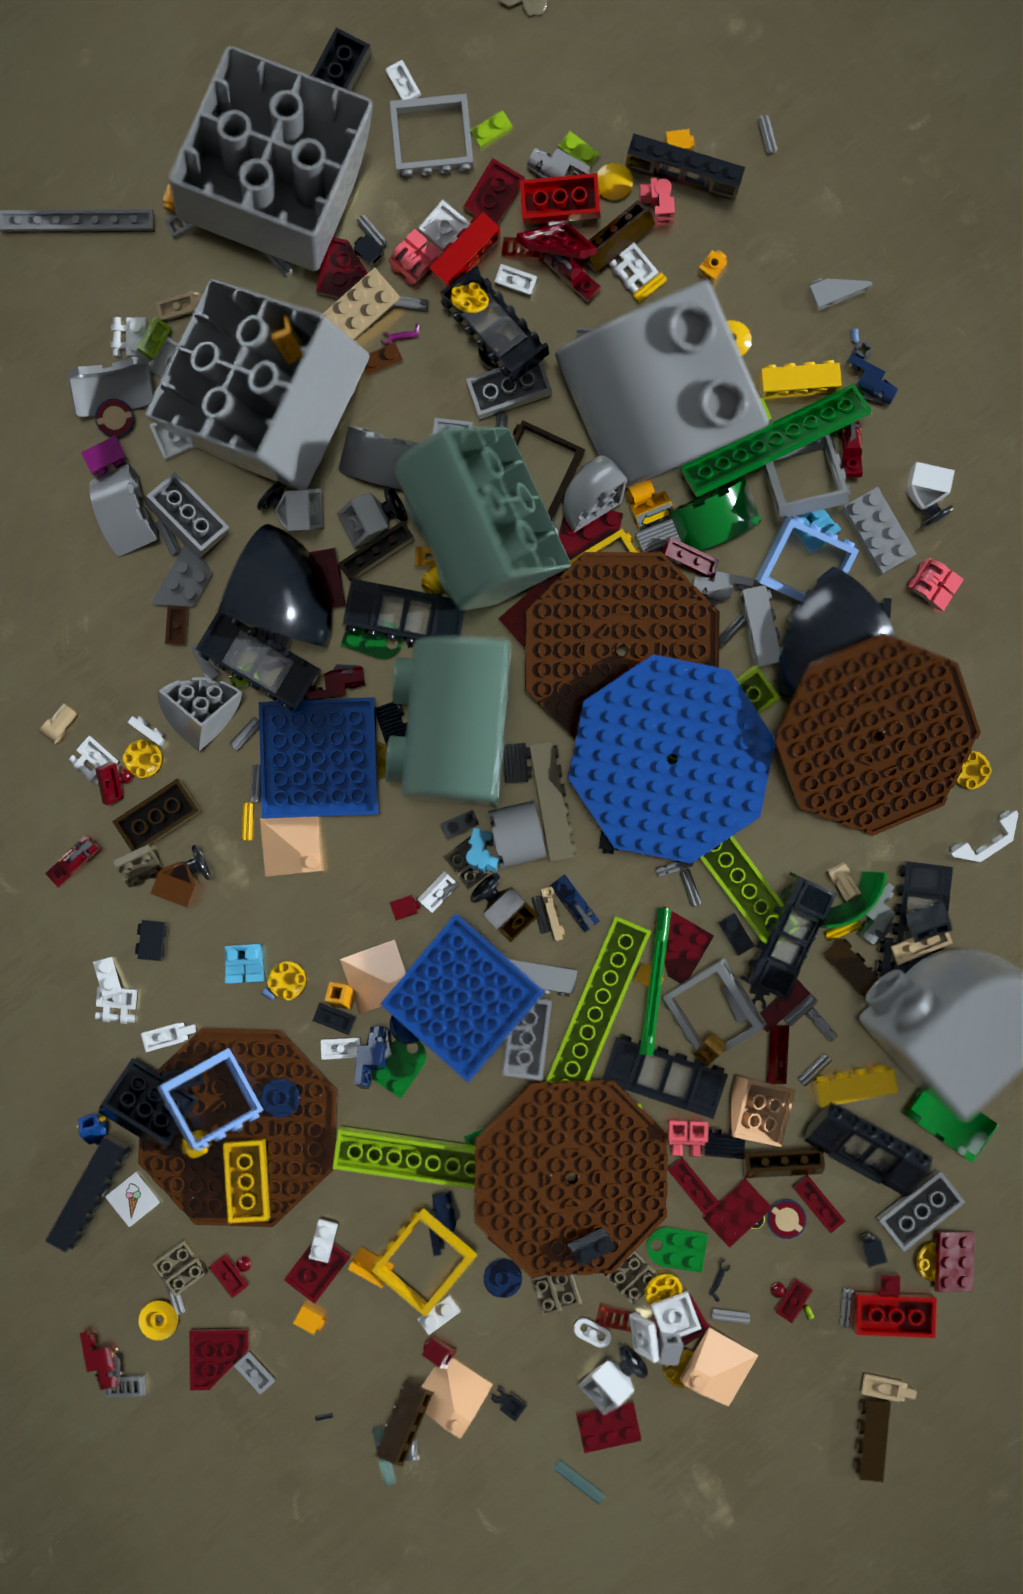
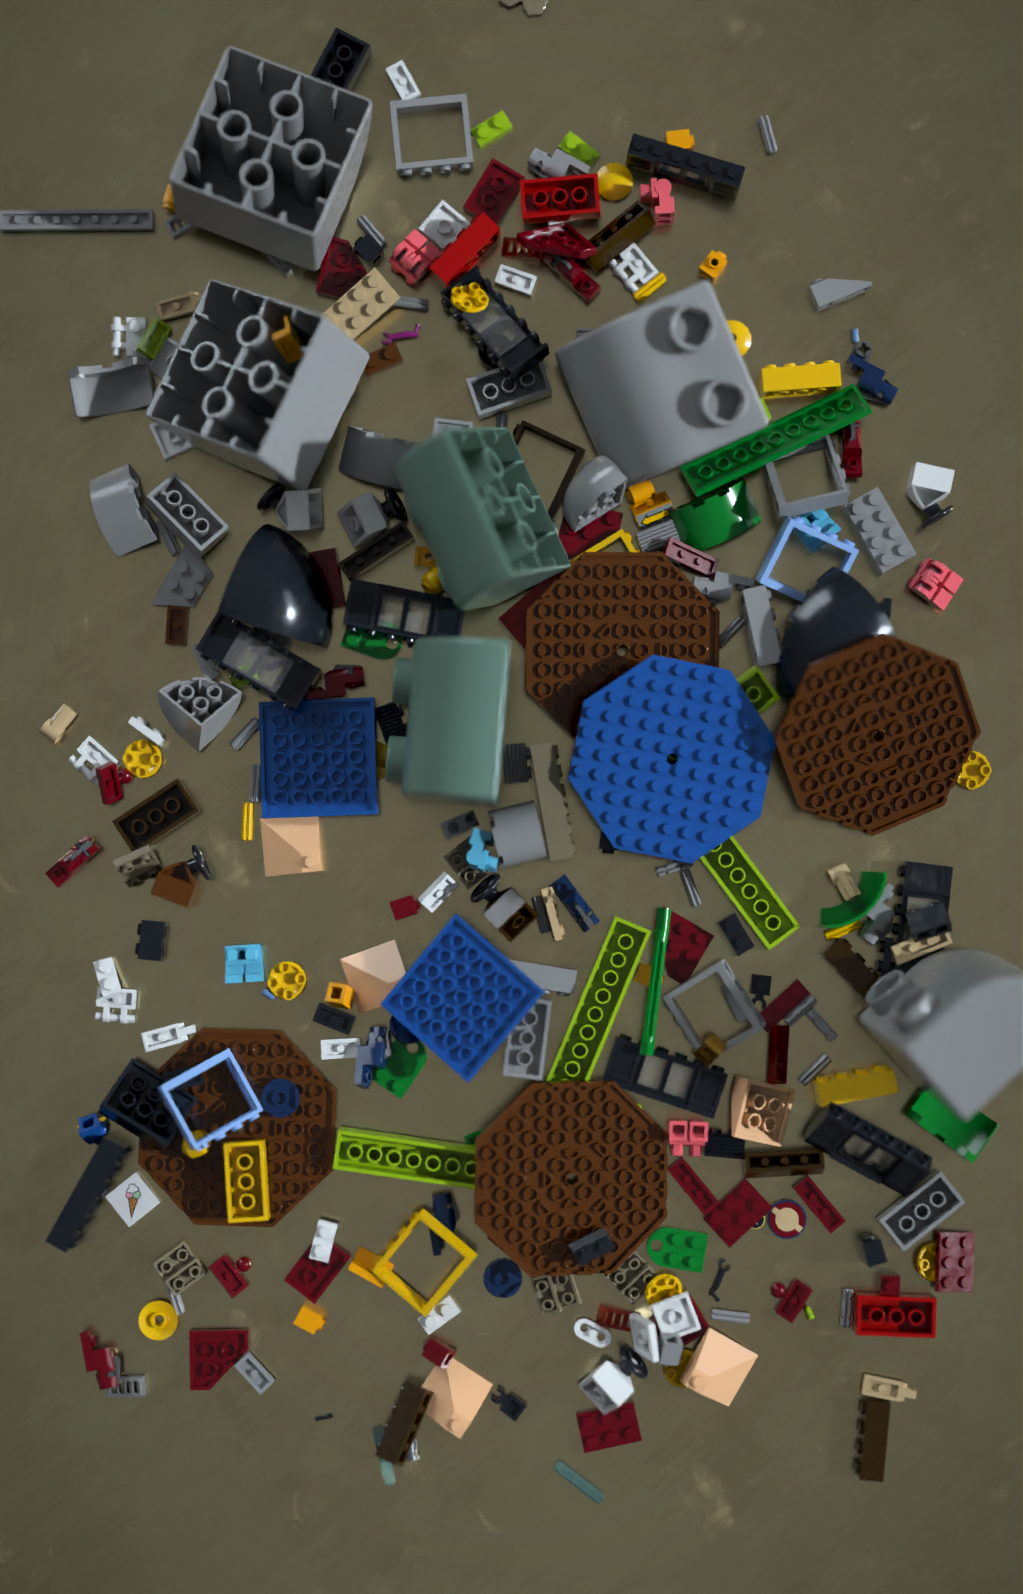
(105, 456): magenta brick -> none
(114, 417): tile -> none
(790, 937): black window -> none
(1006, 823): white slope -> none

